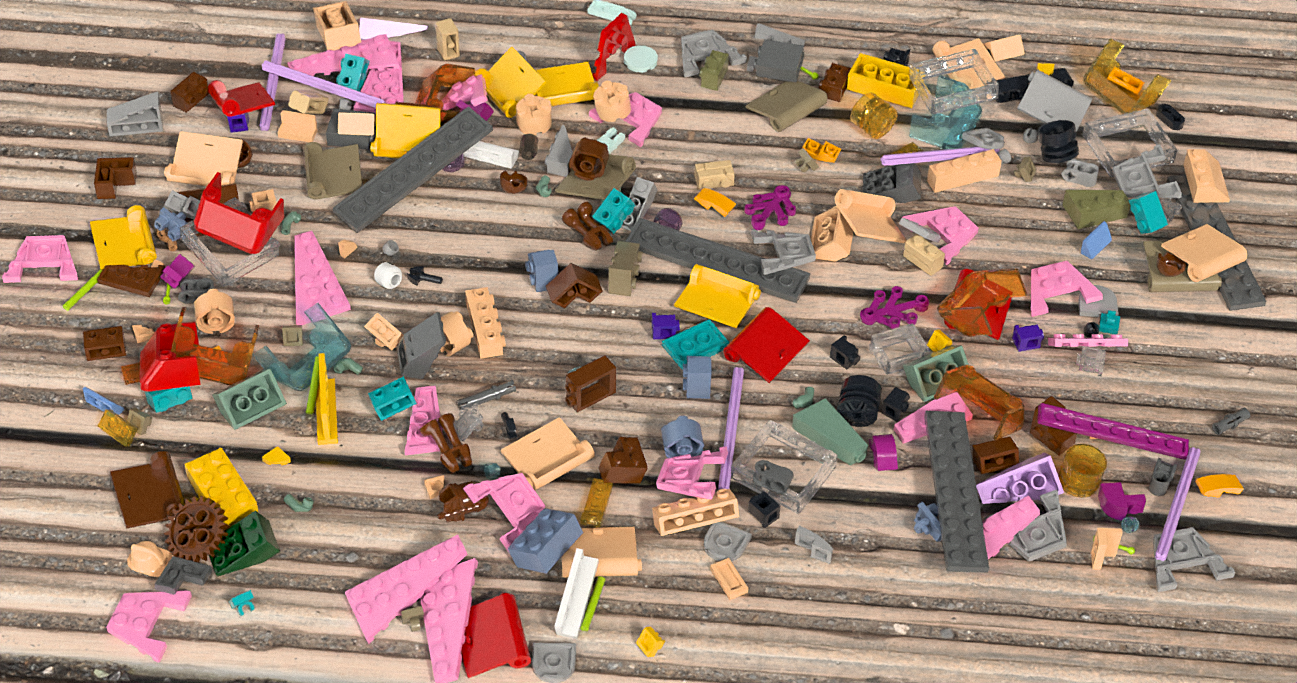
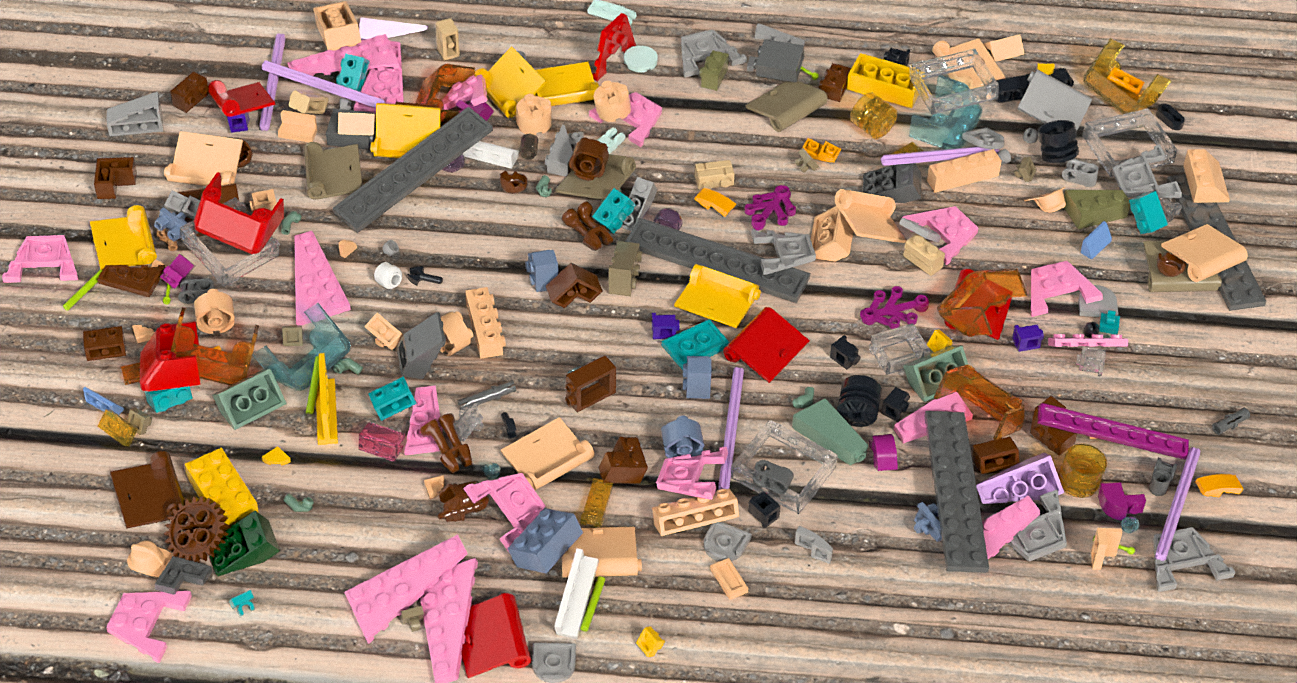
(381, 441): none -> clear pink hinge
(575, 137): none -> light grey plate
(1051, 201): none -> light nougat piece

